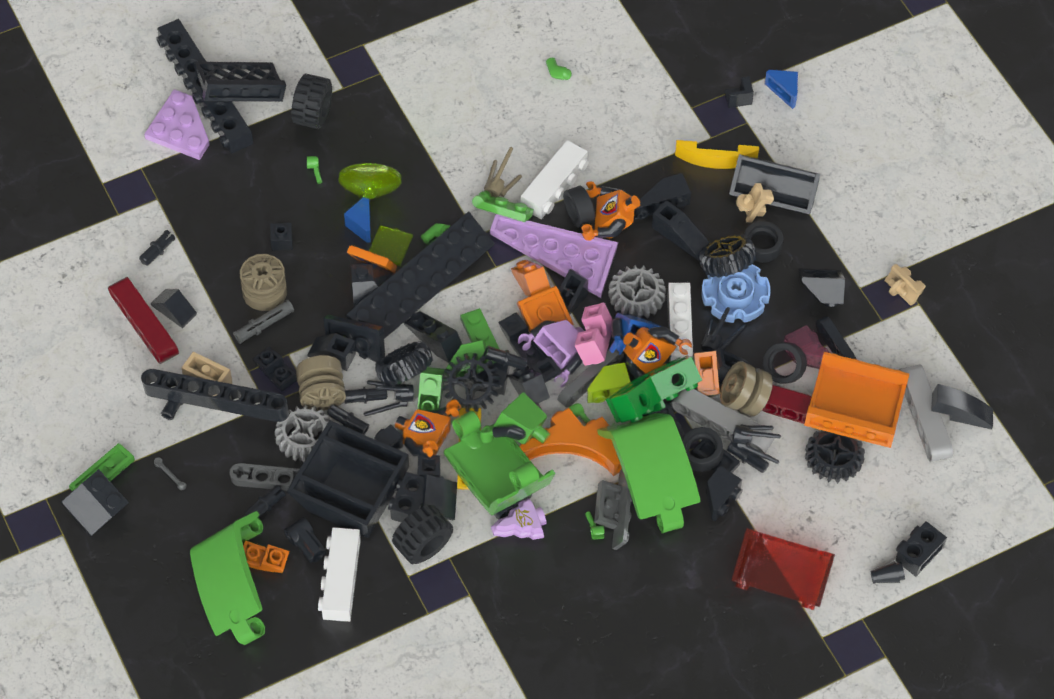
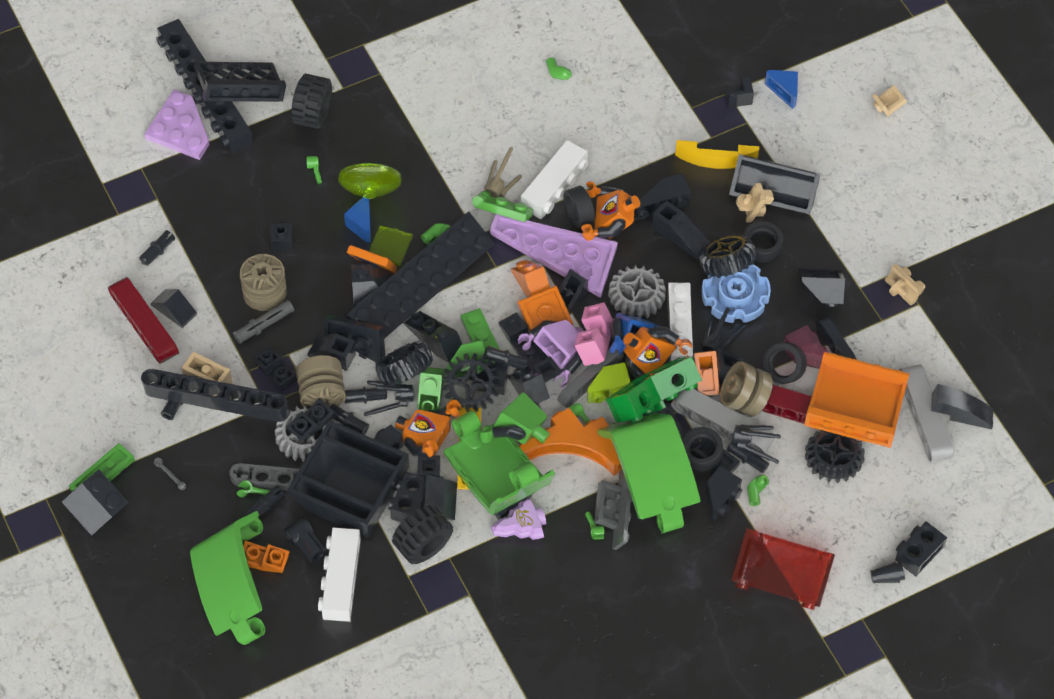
(250, 489): none -> bright green hand
(311, 421): none -> black slope
(755, 487): none -> bright green arm
(889, 101): none -> tan bracket

